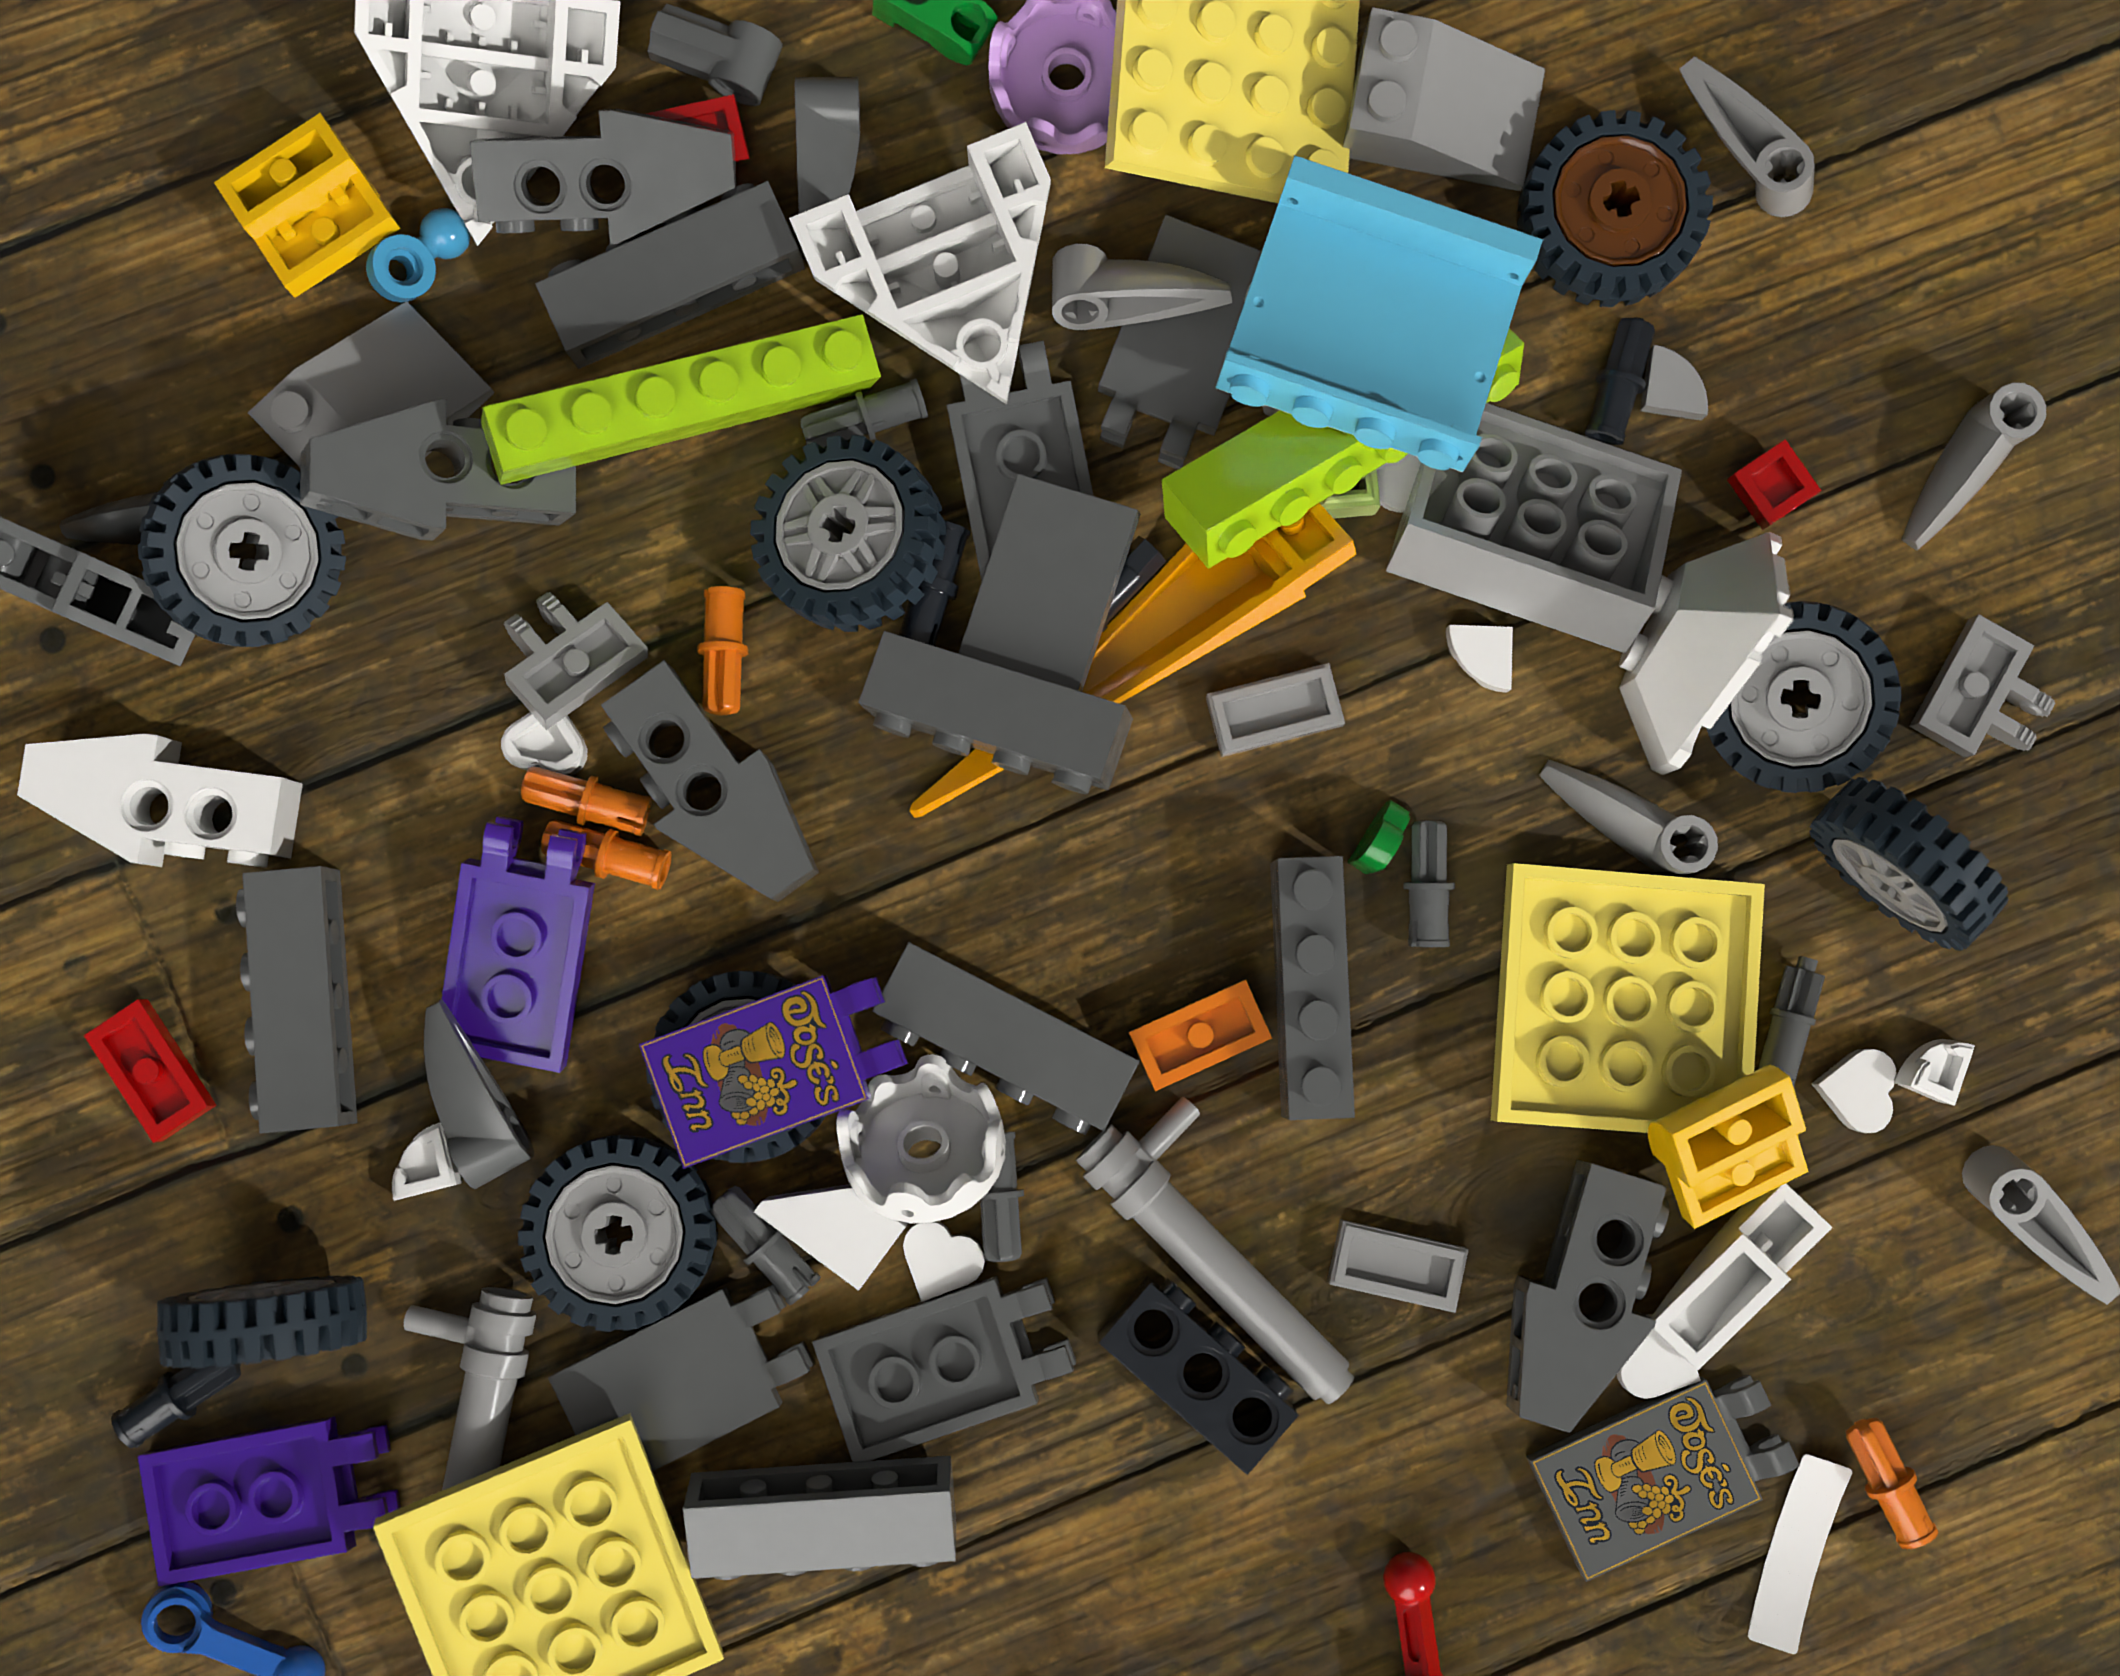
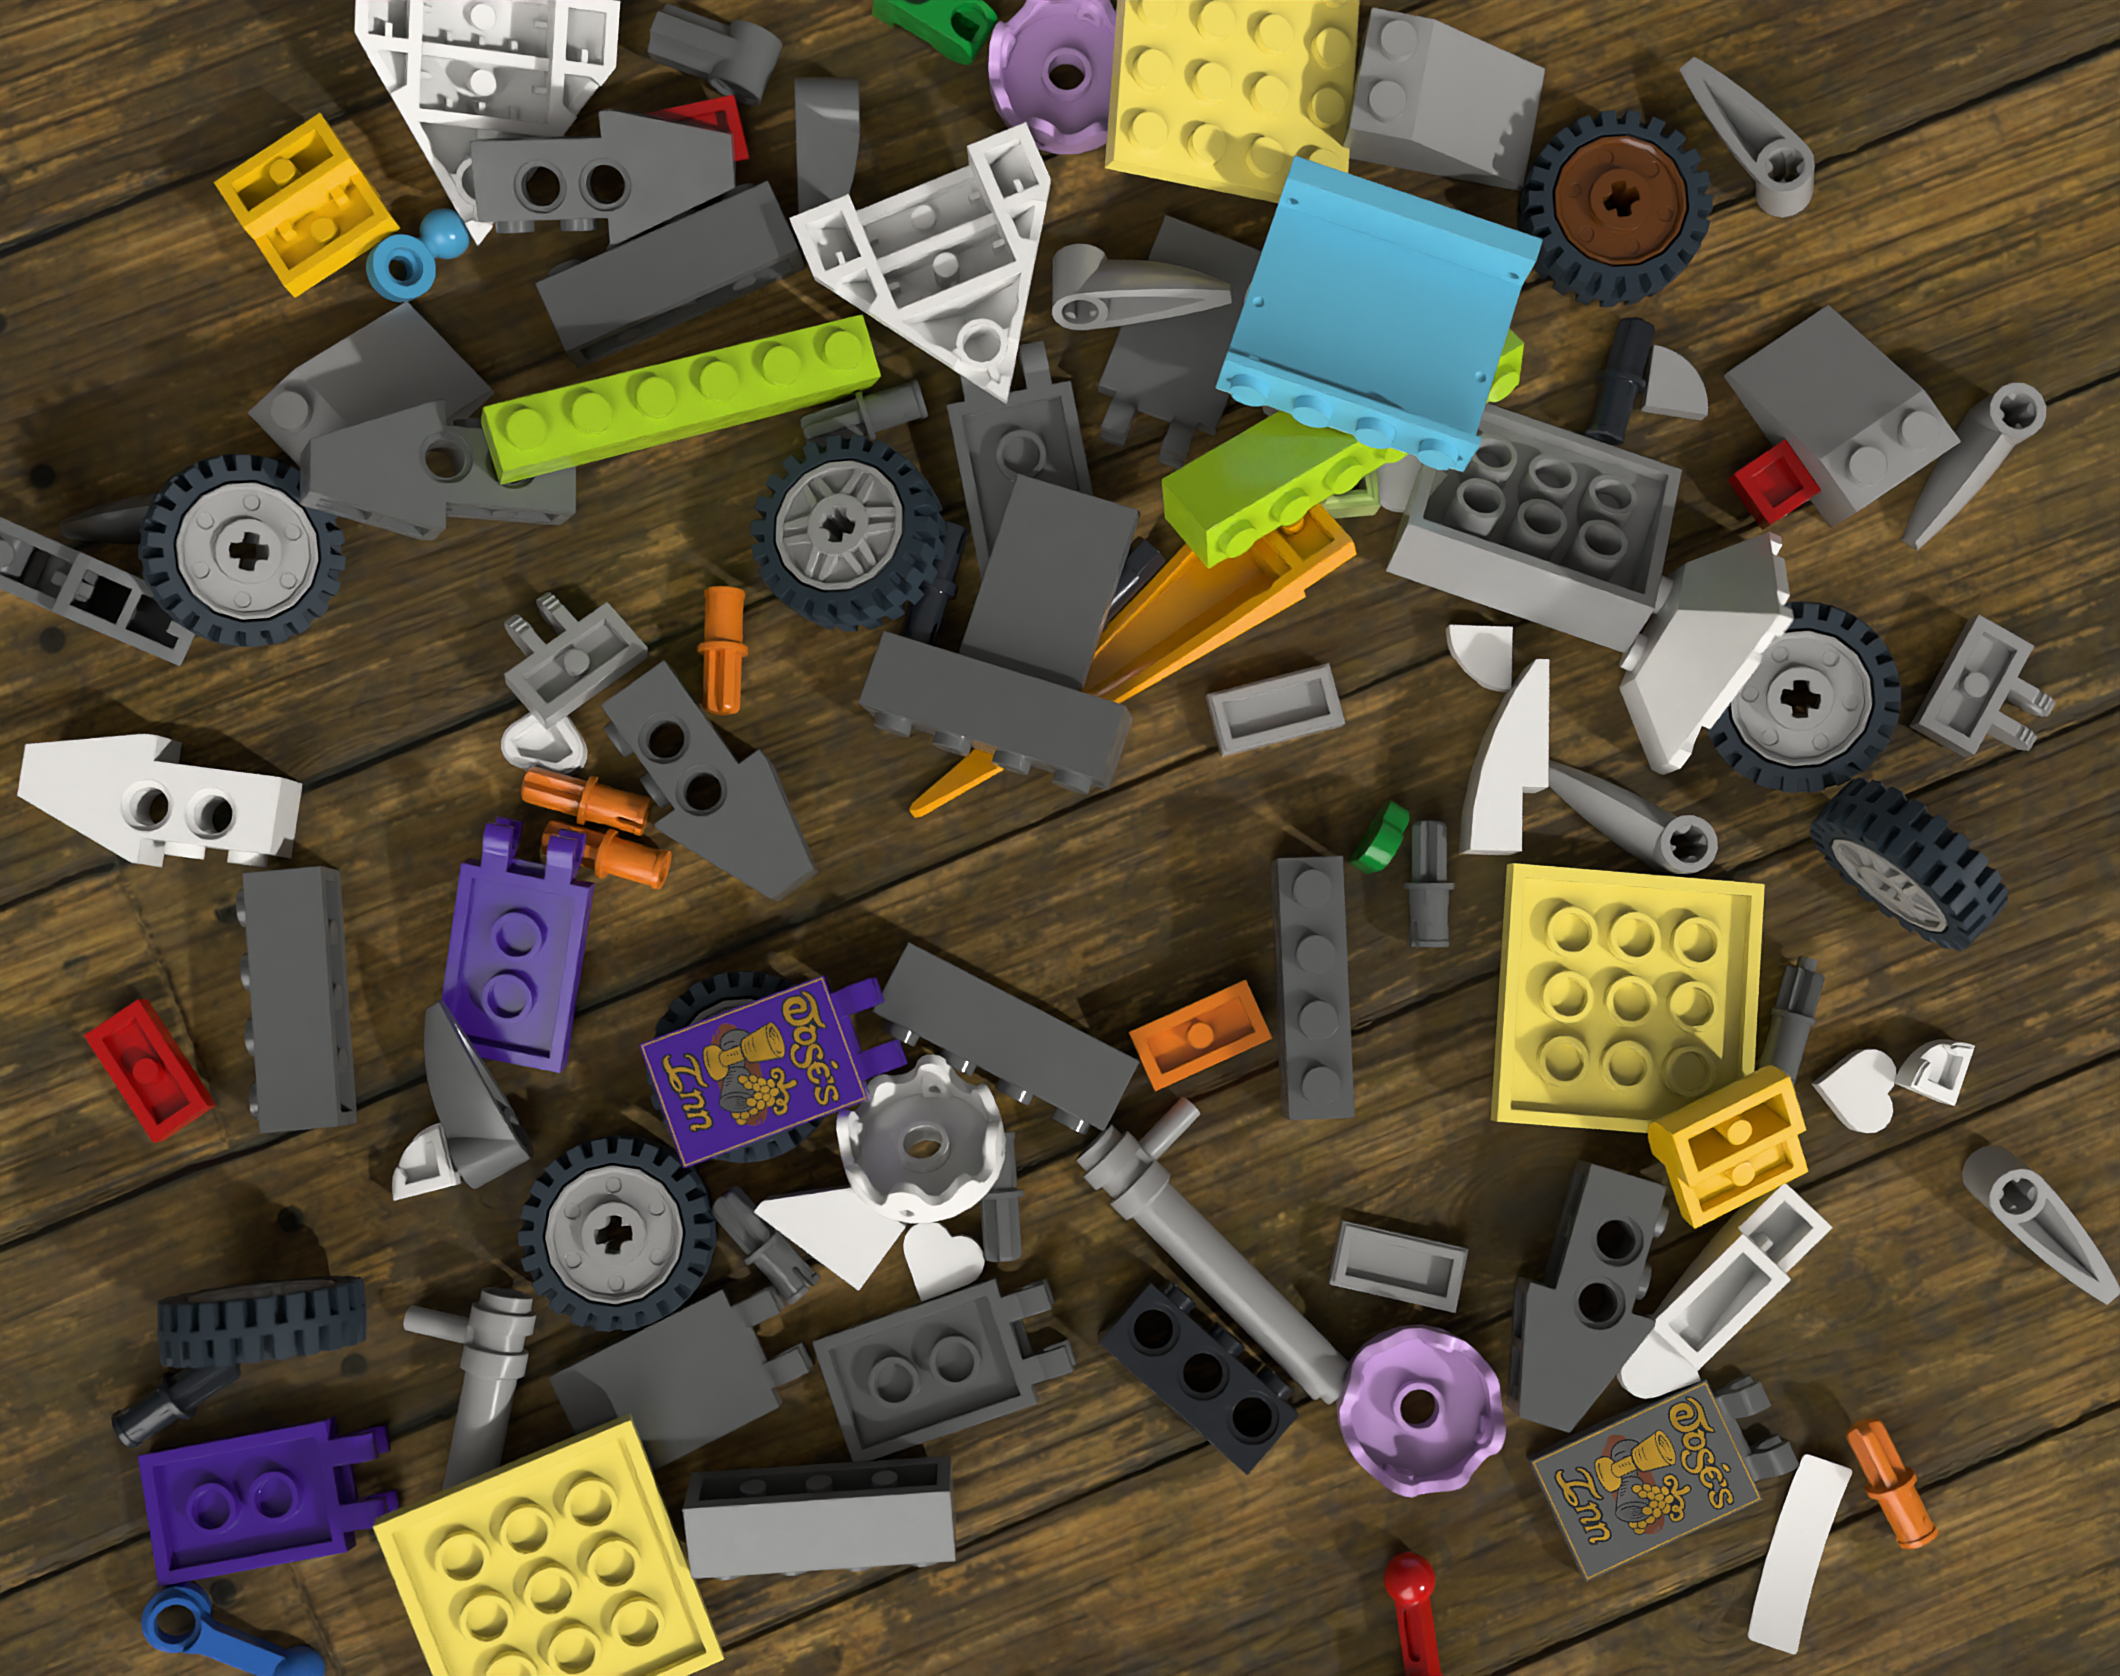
(1447, 1446): none -> lavender plate
(1508, 763): none -> white slope
(1842, 411): none -> light grey slope

